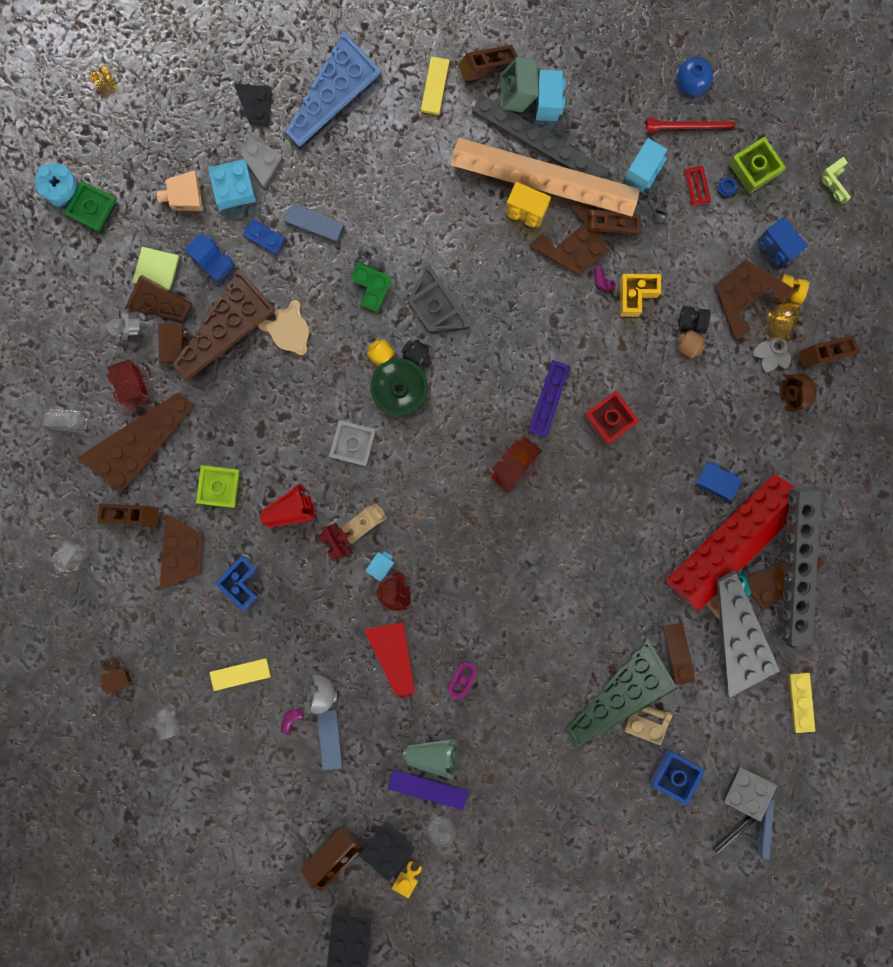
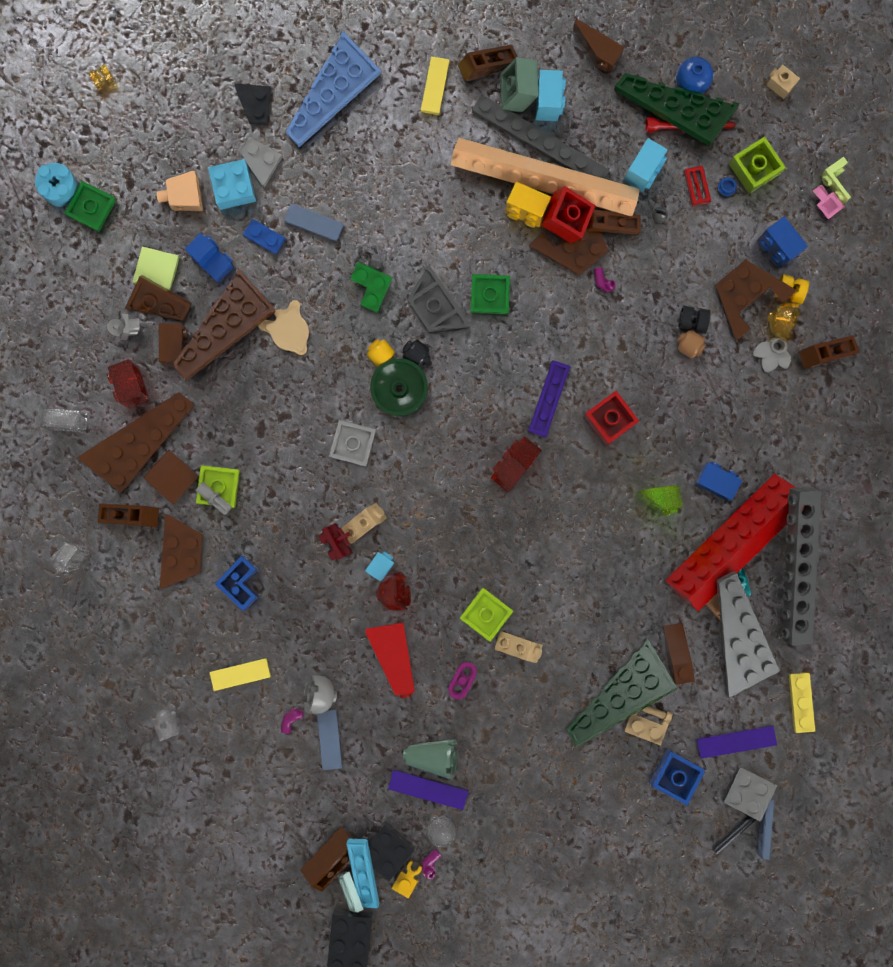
(116, 678): reddish brown brick -> none
(171, 476): none -> reddish brown slope
(213, 498): none -> light grey axle
(289, 508): red cone -> none
(350, 891): none -> light aqua tile
(363, 872): none -> medium azure tile
(428, 867): none -> magenta arm
(486, 614): none -> lime plate
(490, 294): none -> green plate
(518, 647): none -> tan bracket
(568, 215): none -> red brick
(600, 48): none -> reddish brown slope
(634, 288): yellow brick -> none
(662, 499): none -> clear neon green slope
(683, 108): none -> dark green wing
(736, 741): none -> dark purple tile
(769, 584): reddish brown wing -> none
(782, 81): none -> tan brick
(798, 392): reddish brown cylinder -> none
(830, 203): none -> bright pink plate

